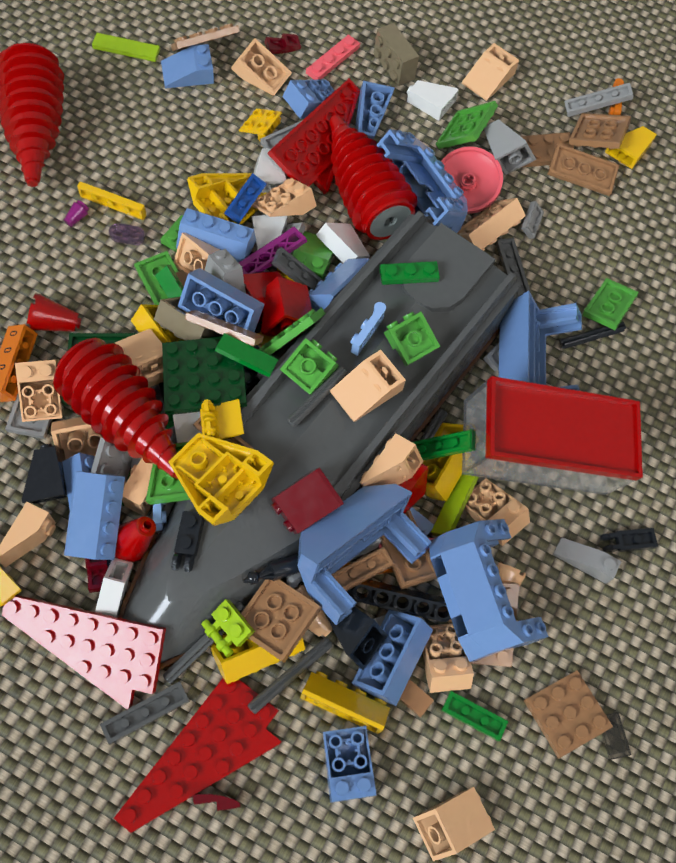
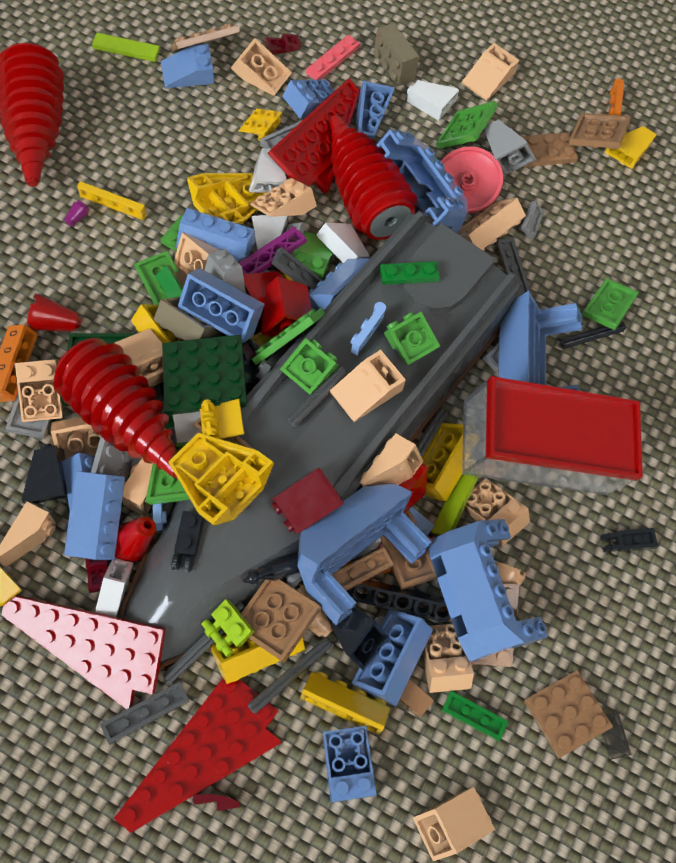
(127, 233): clear purple plate -> none
(224, 327): medium nougat tile -> none
(245, 198): blue plate -> none
(246, 355): green tile -> none
(447, 444): green tile -> none
(583, 169): medium nougat tile -> none
(588, 559): light grey slope -> none
(599, 99): light grey plate -> none

